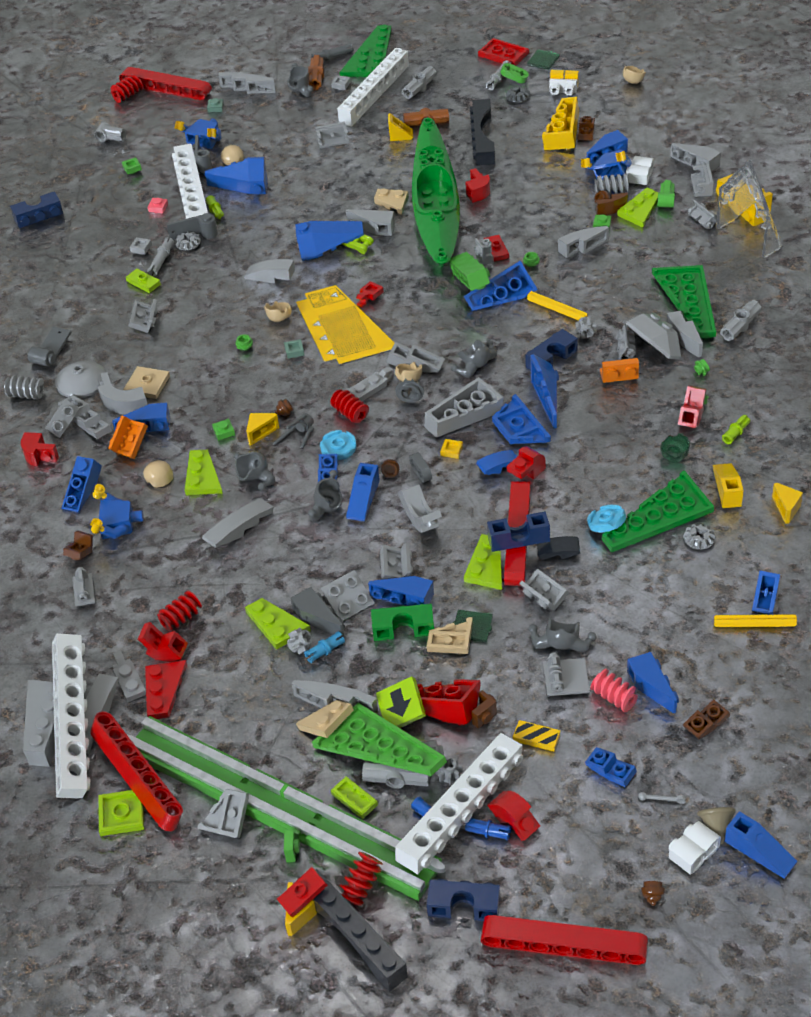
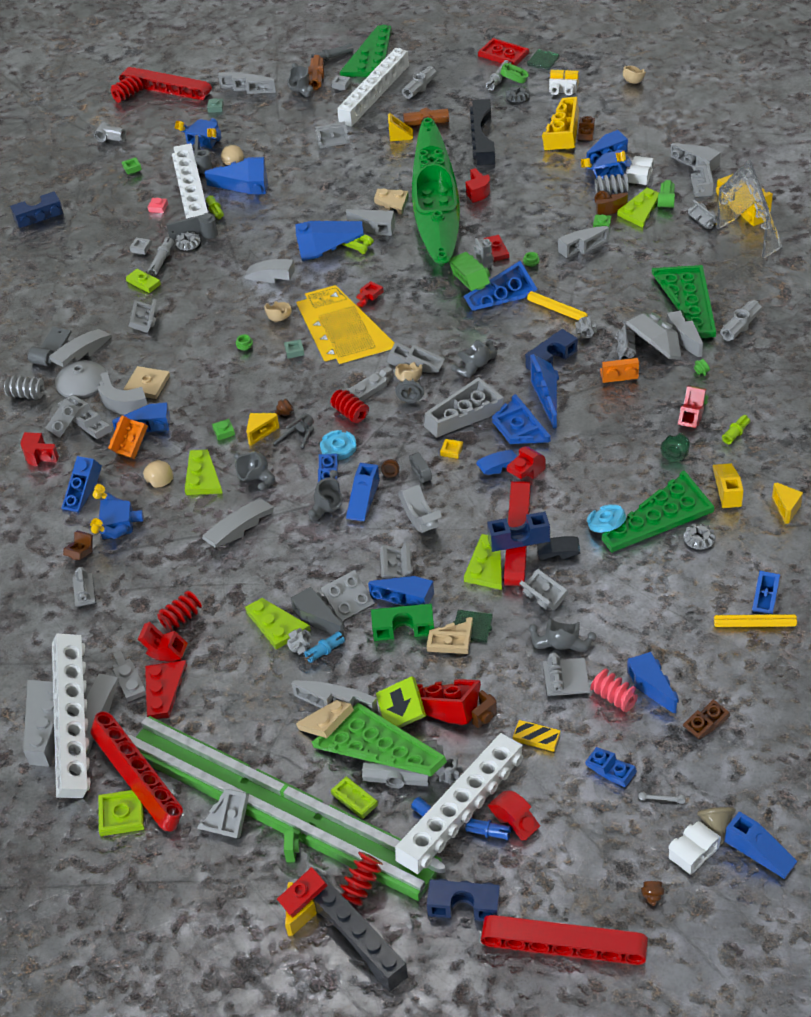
(80, 346): none -> light grey slope

